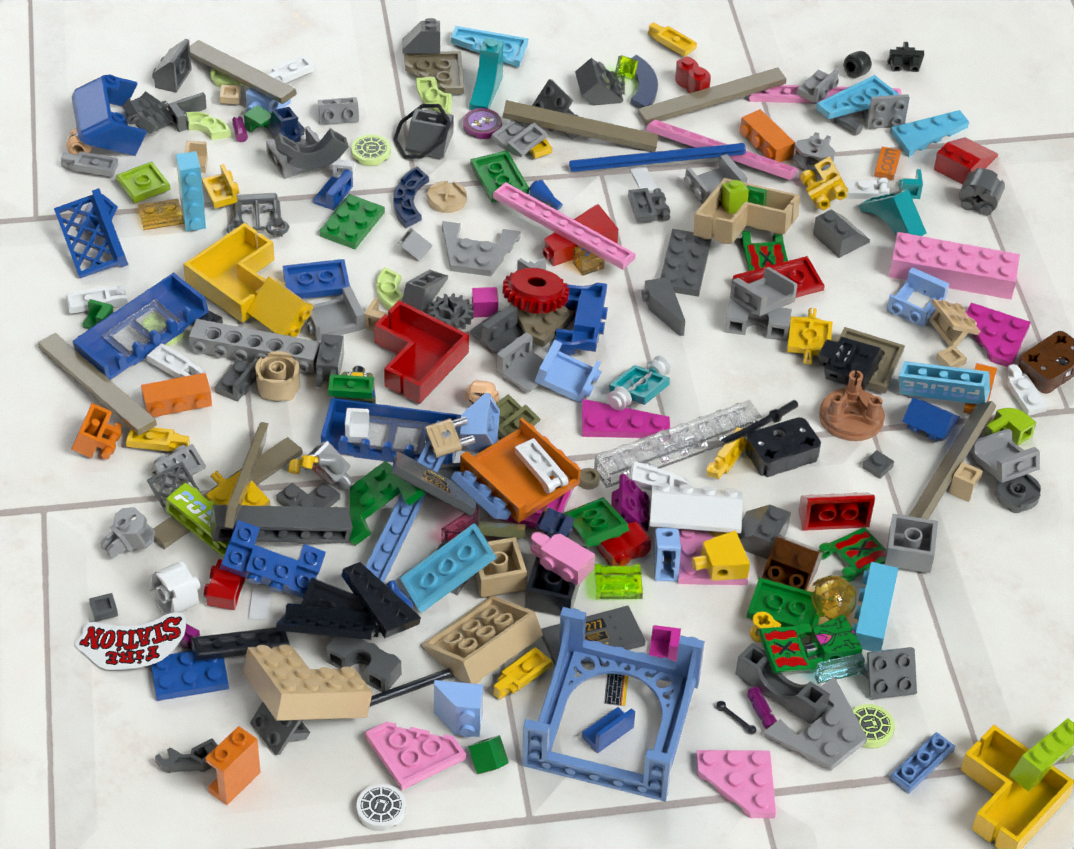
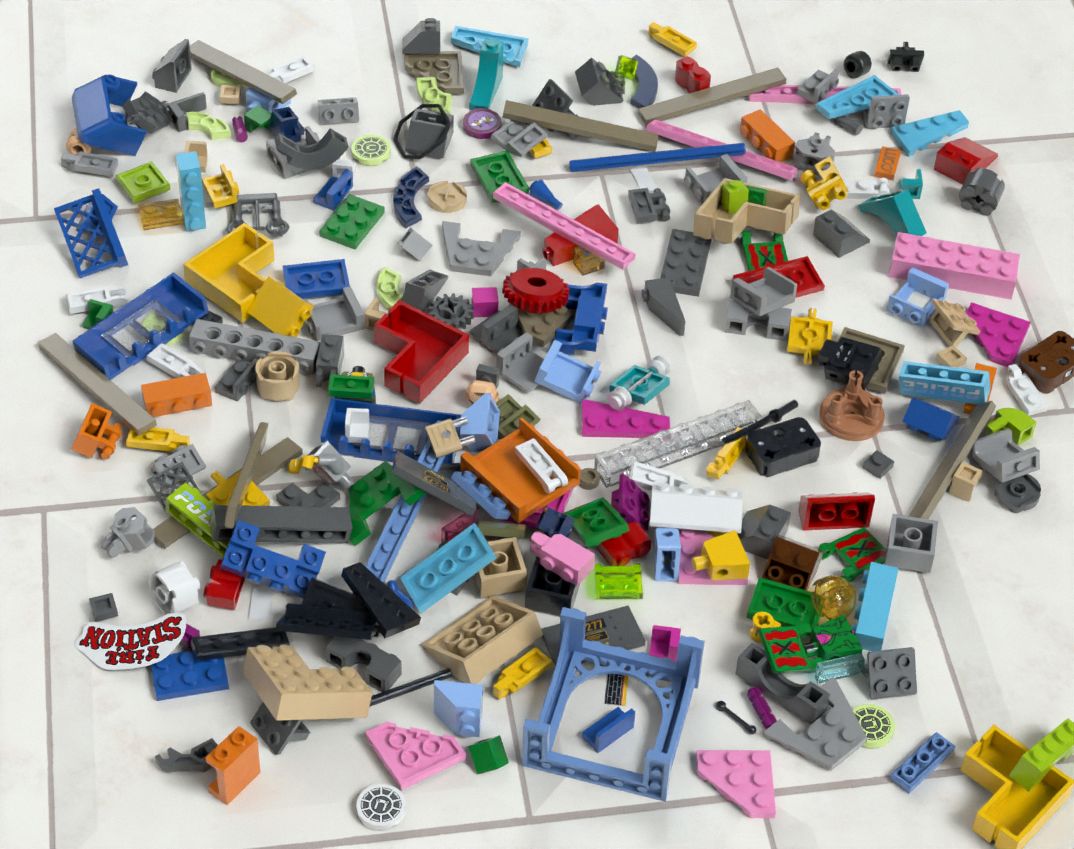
(488, 374): none -> dark grey plate

